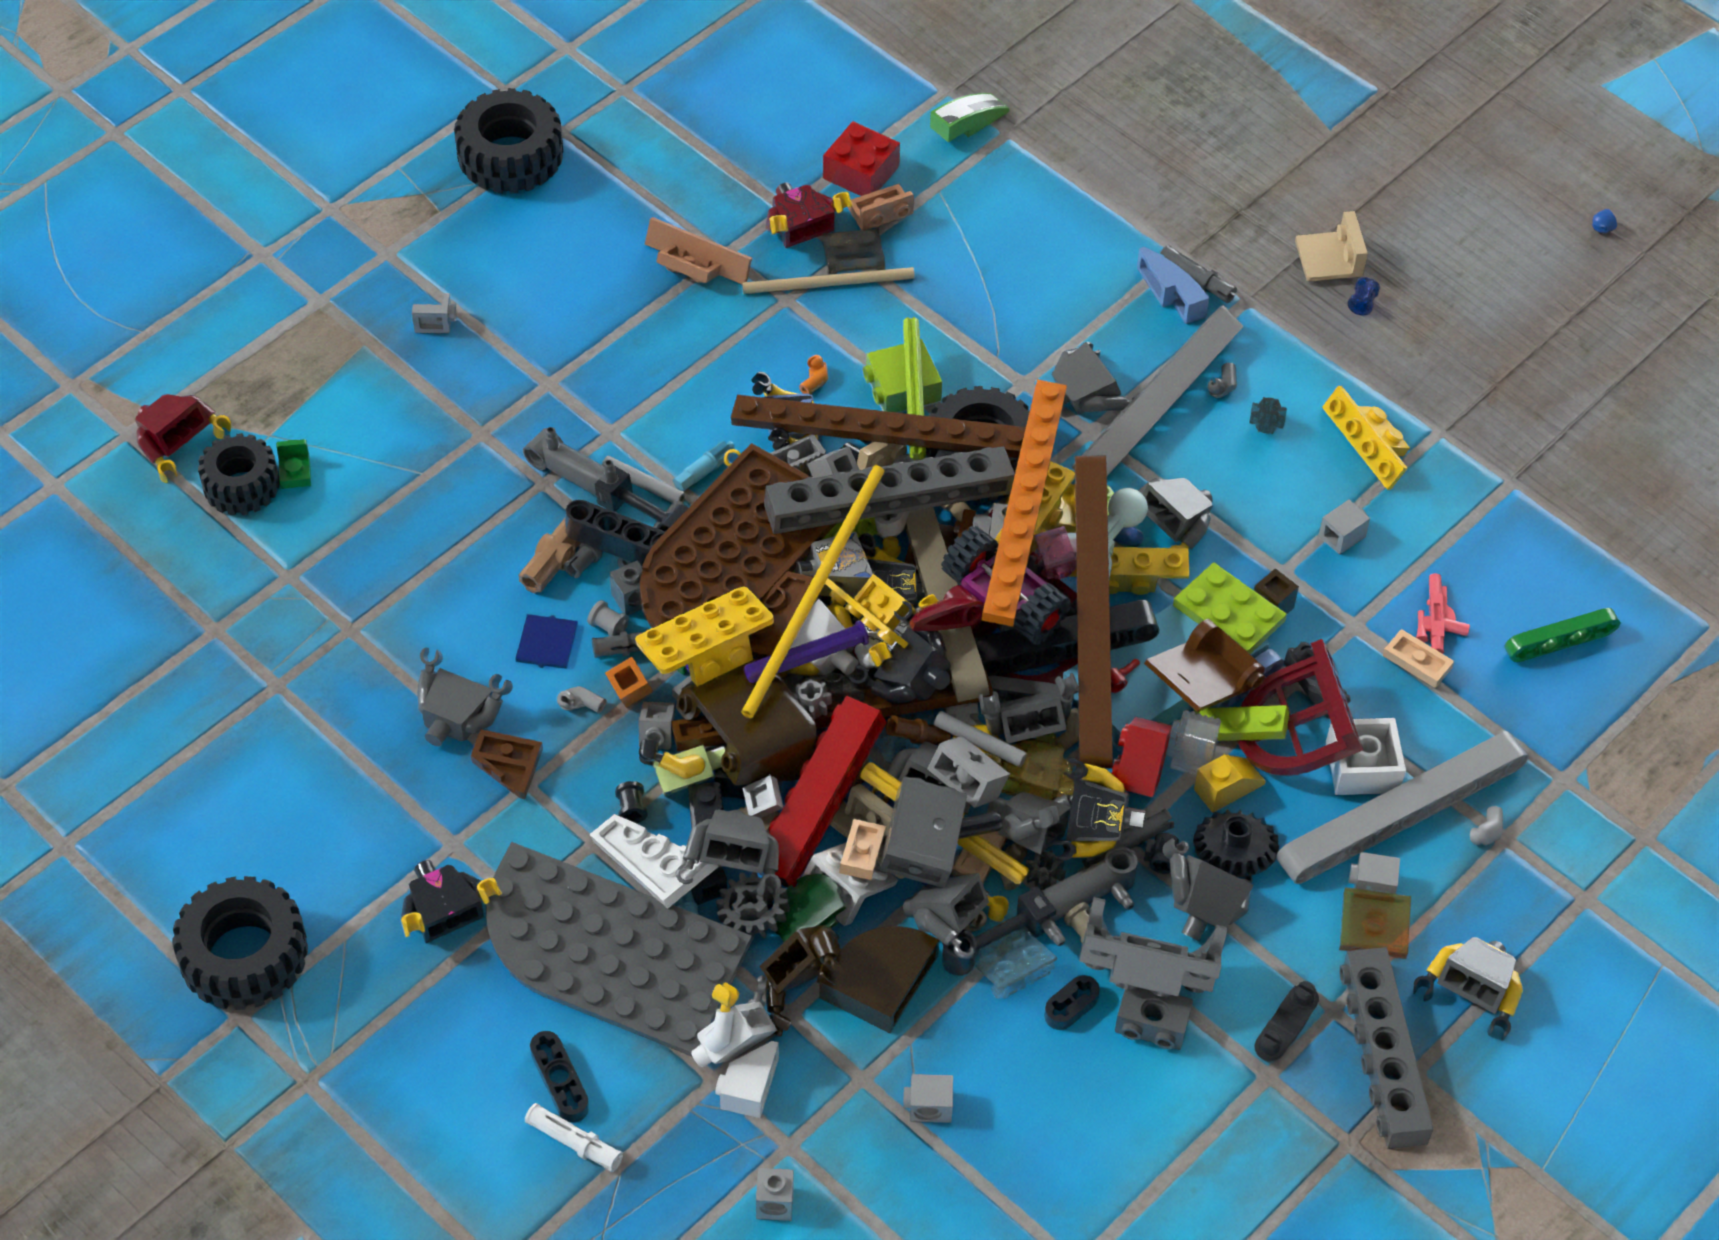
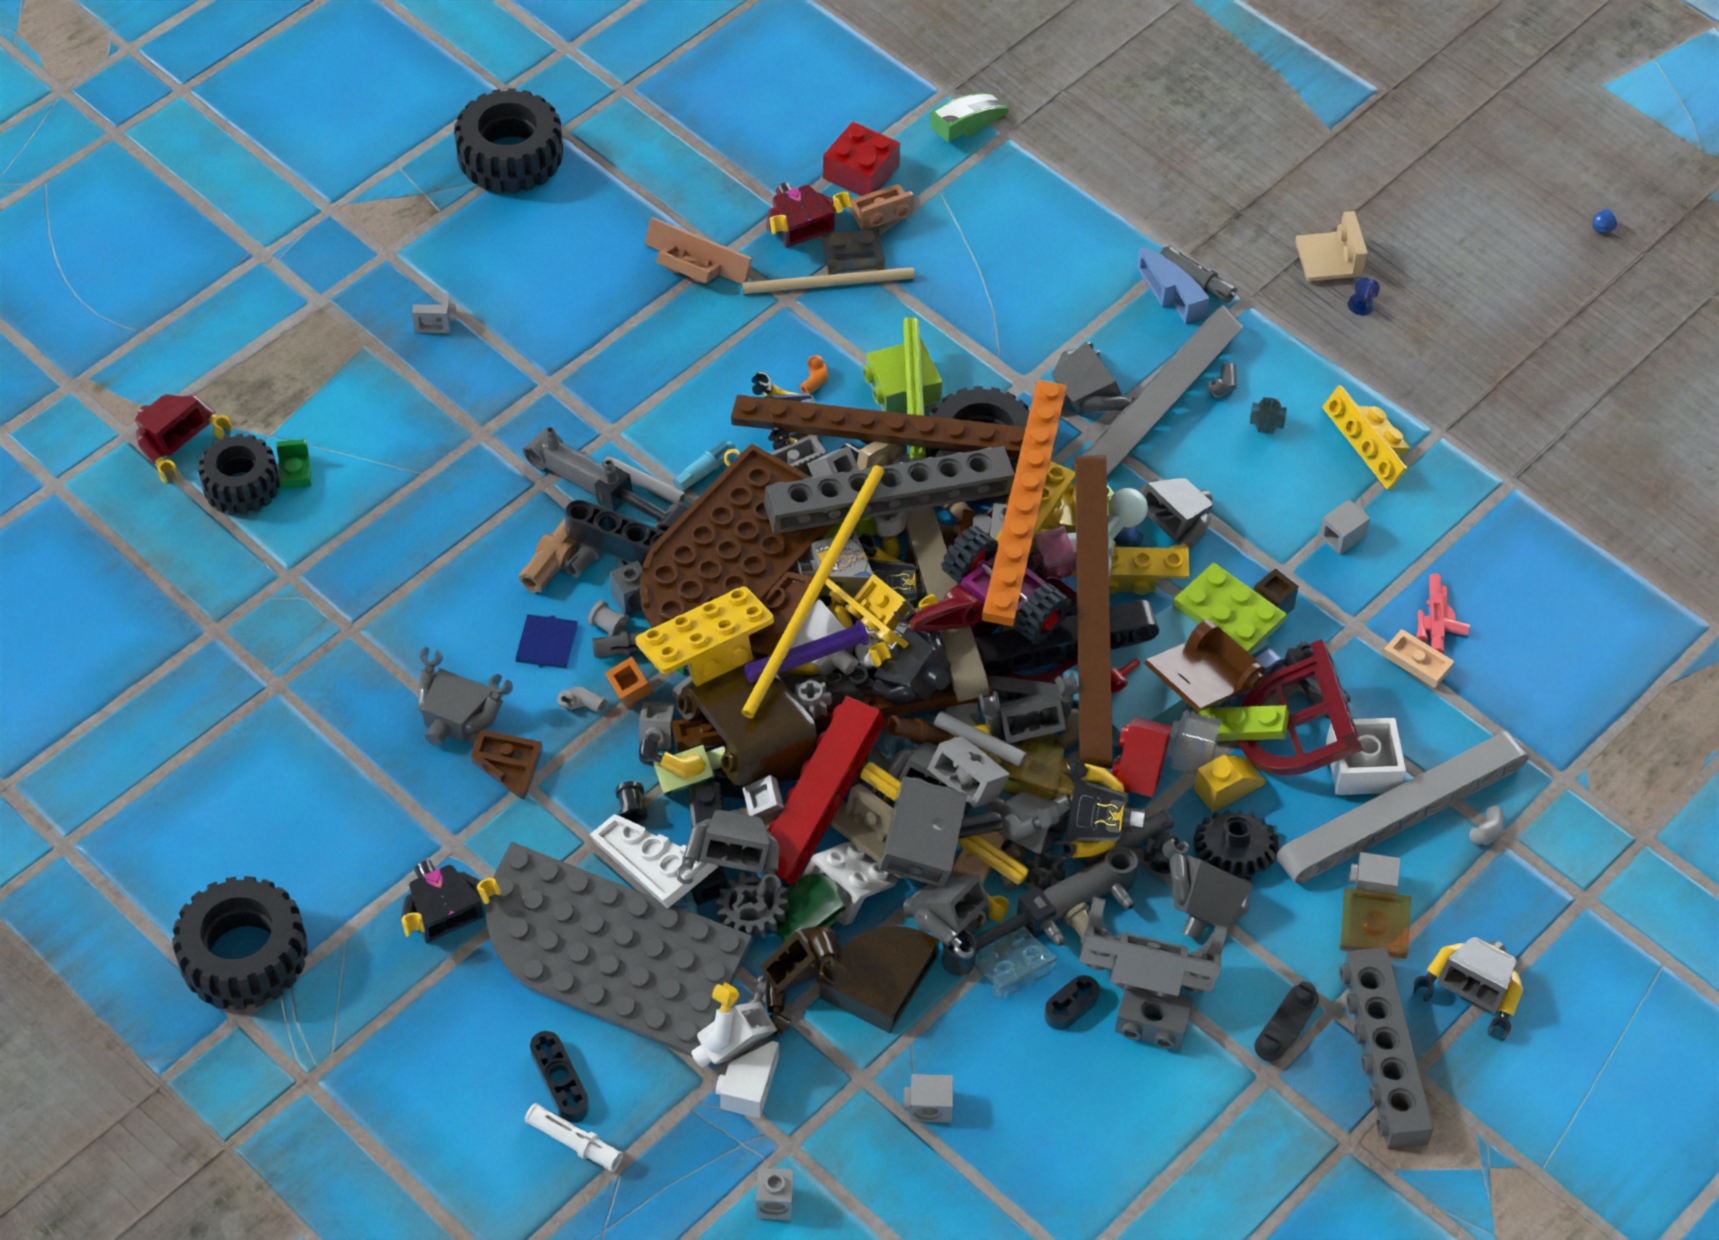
(862, 849): light nougat plate -> none
(1562, 635): green beam -> none

